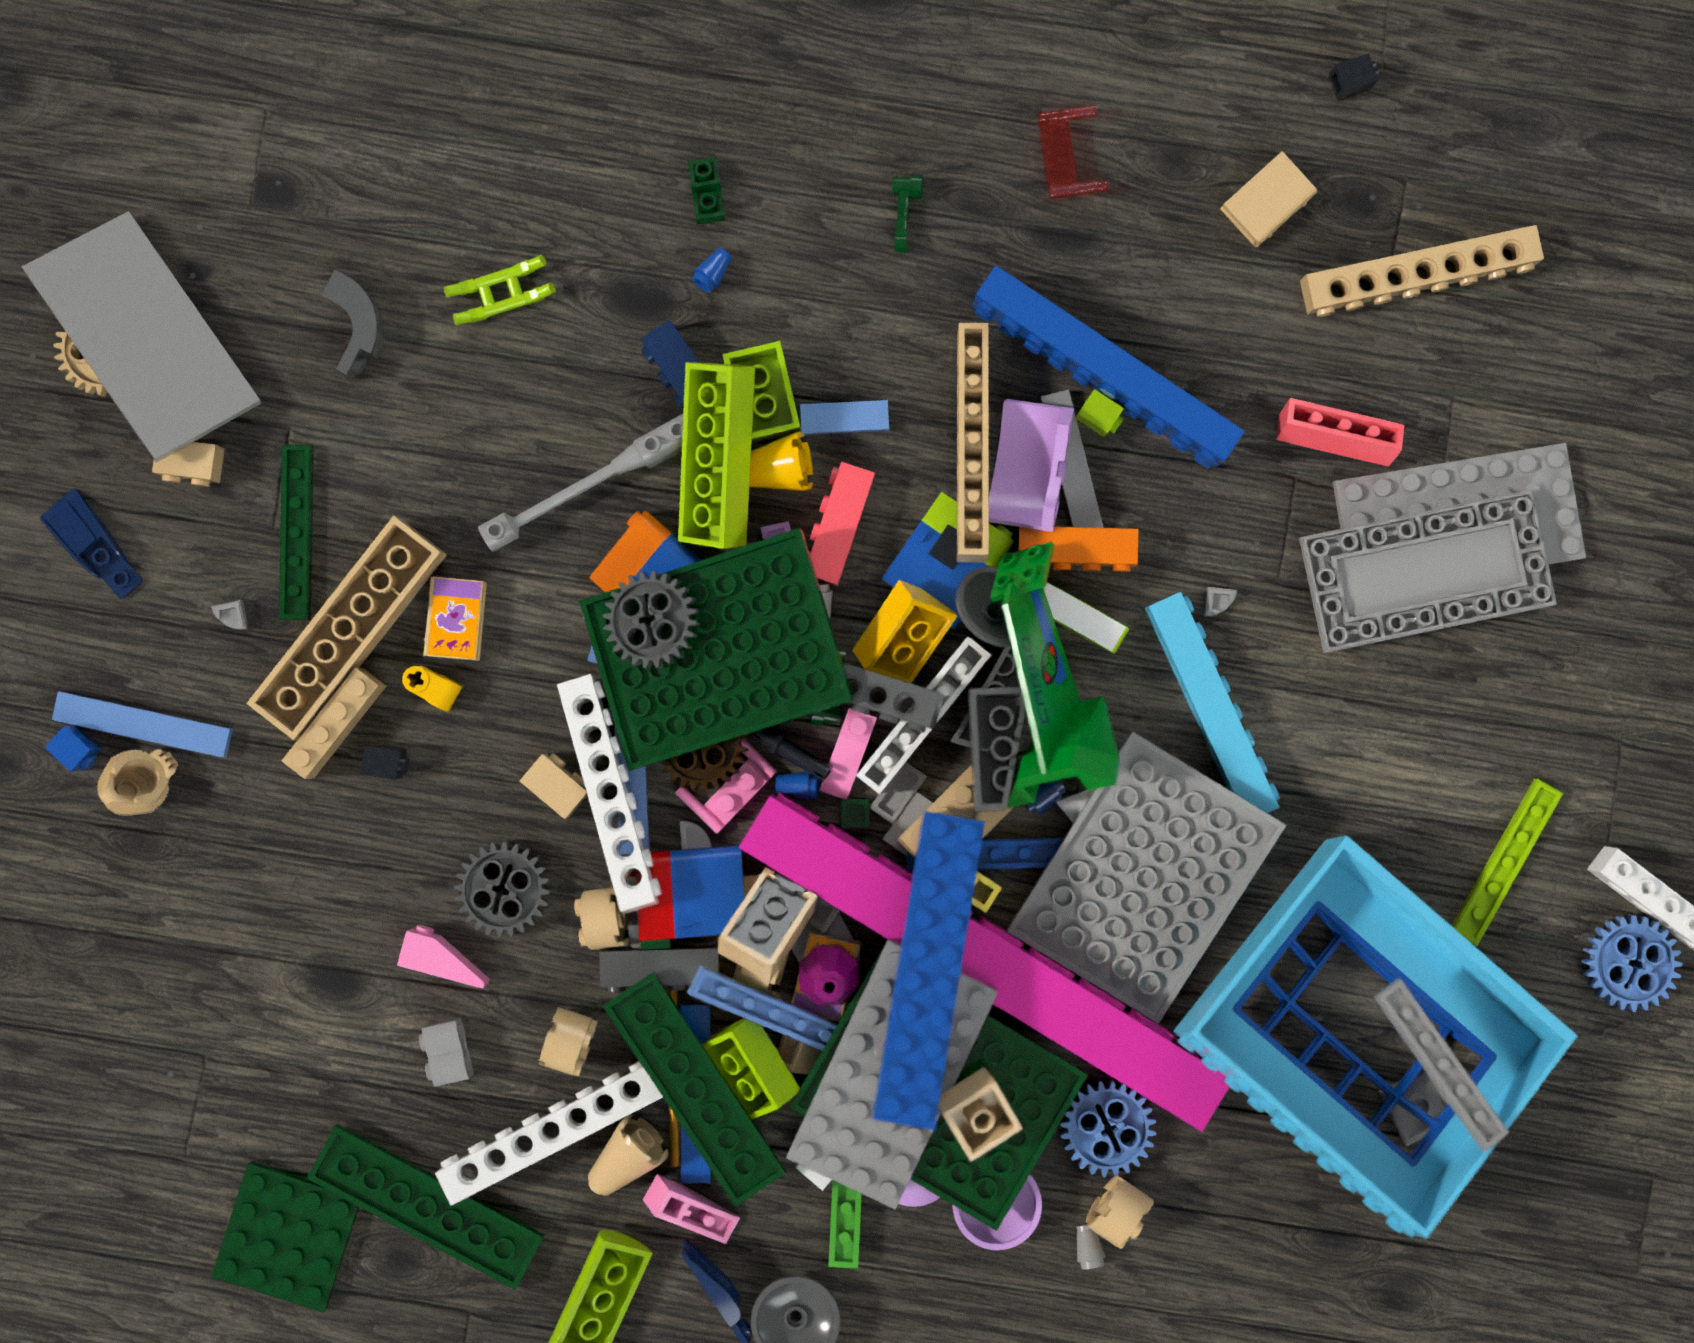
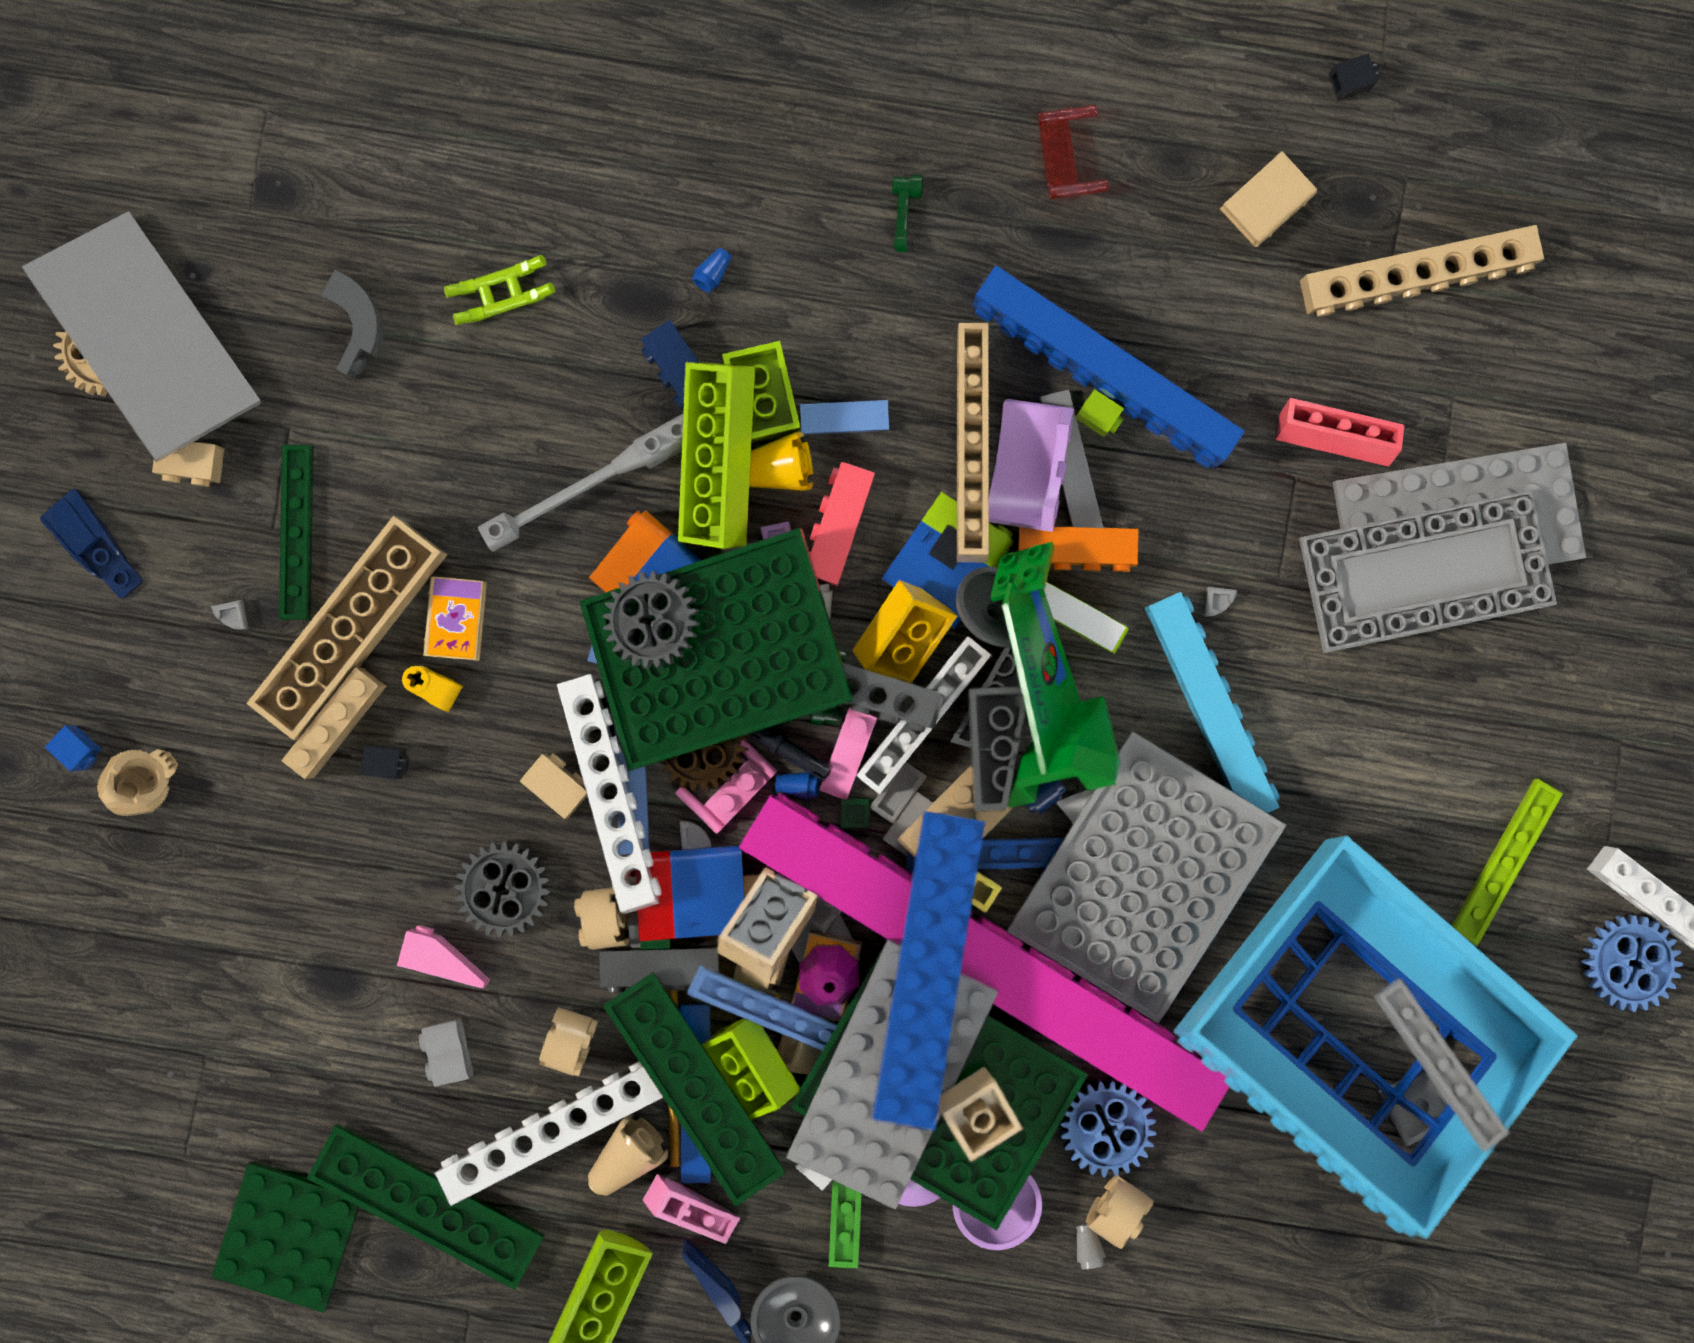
(142, 724): medium blue tile -> none
(706, 190): dark green slope -> none

